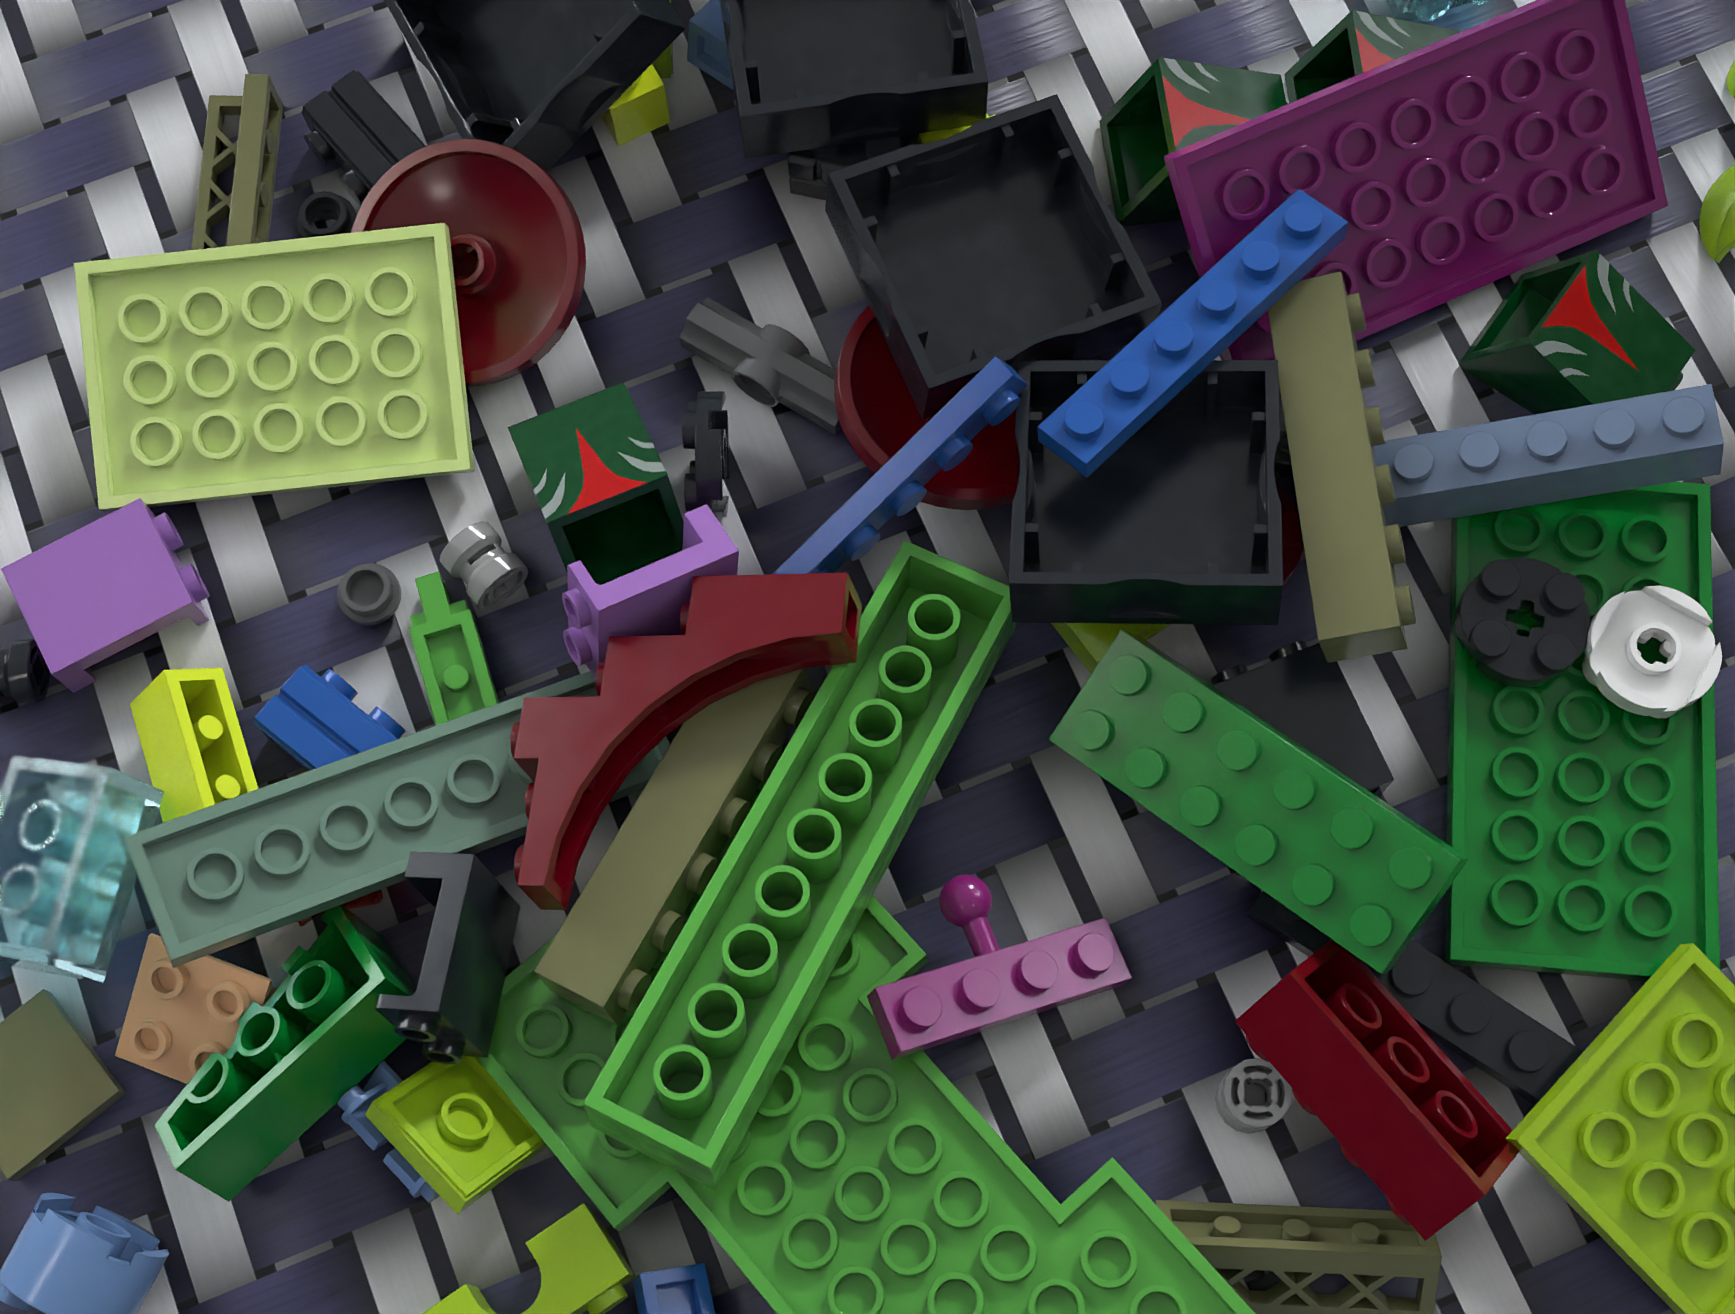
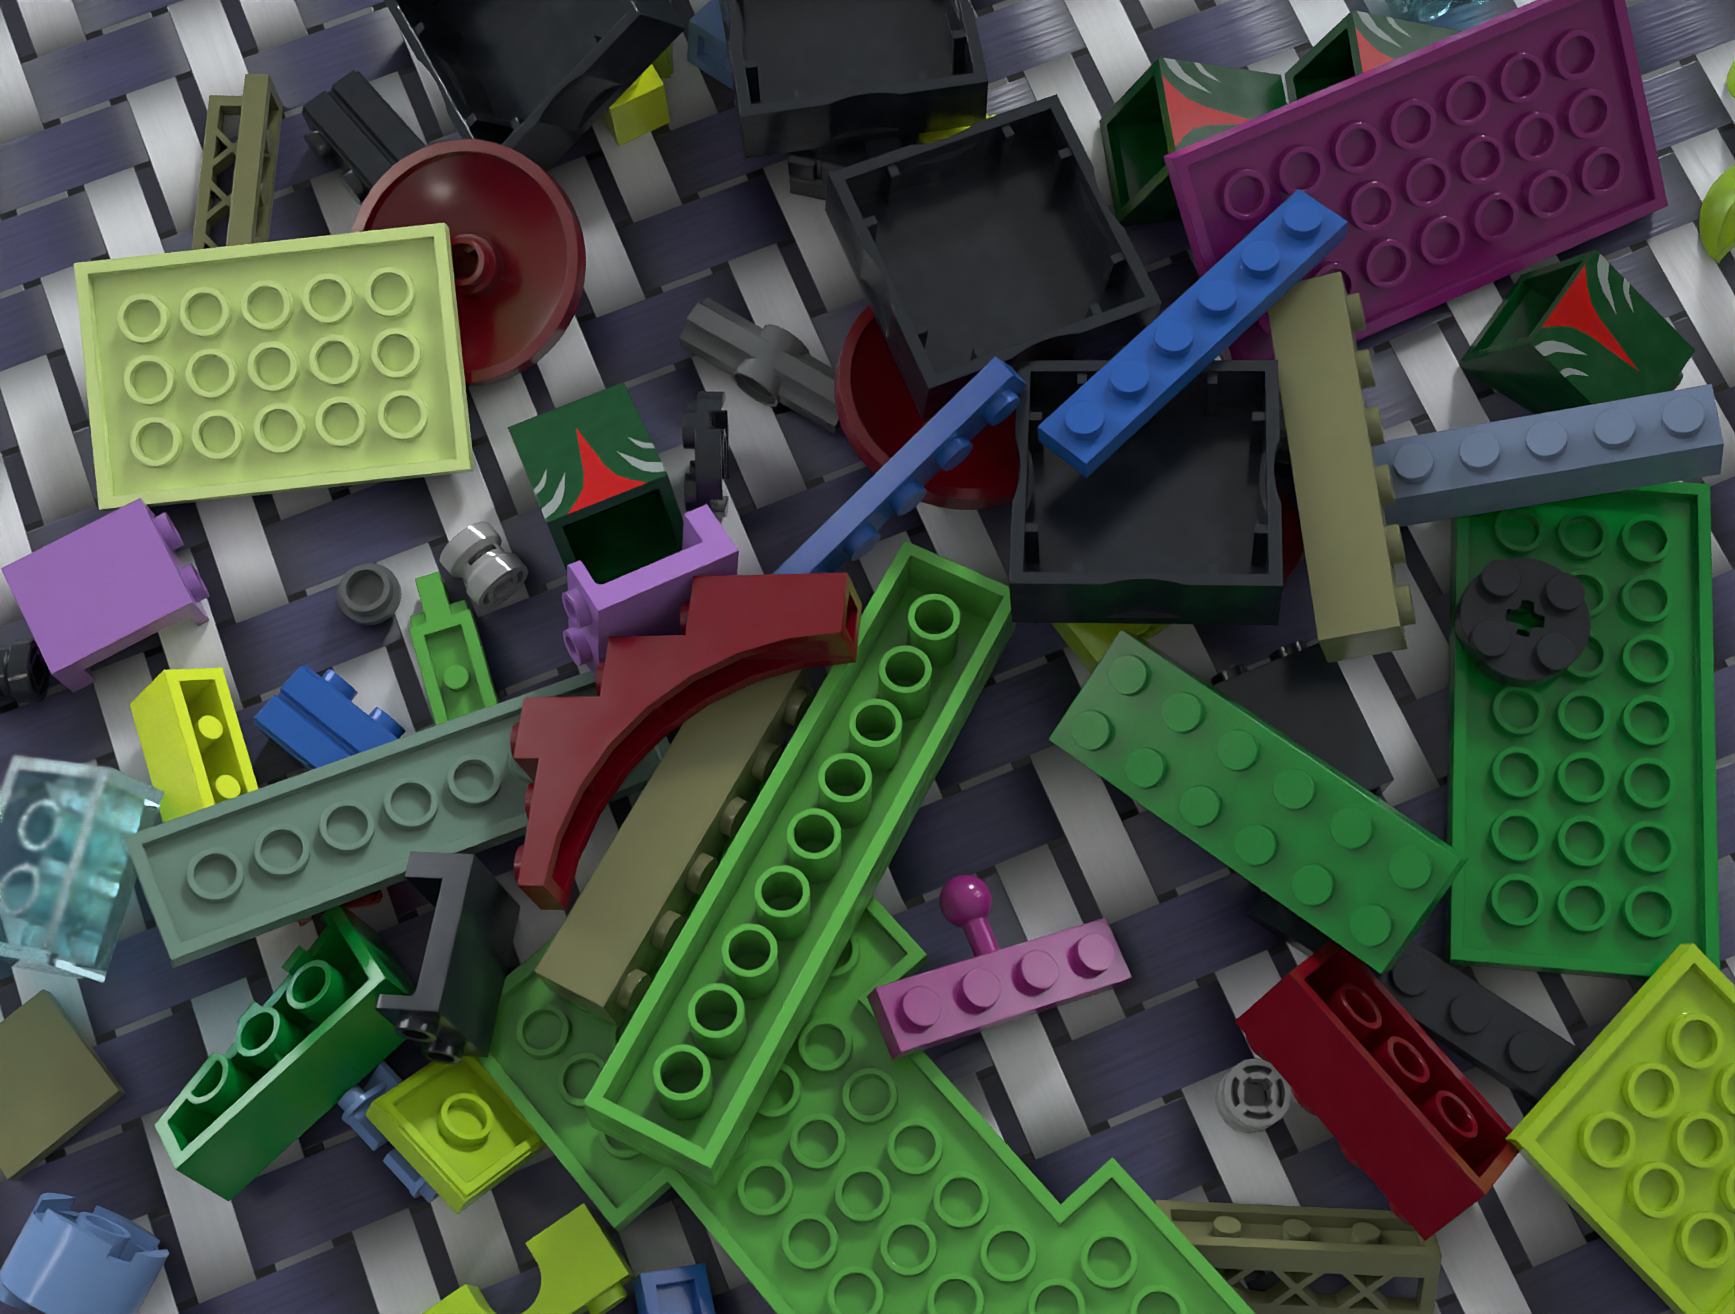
(185, 1011): light nougat hinge -> none
(323, 207): black plate -> none
(1687, 642): white plate -> none

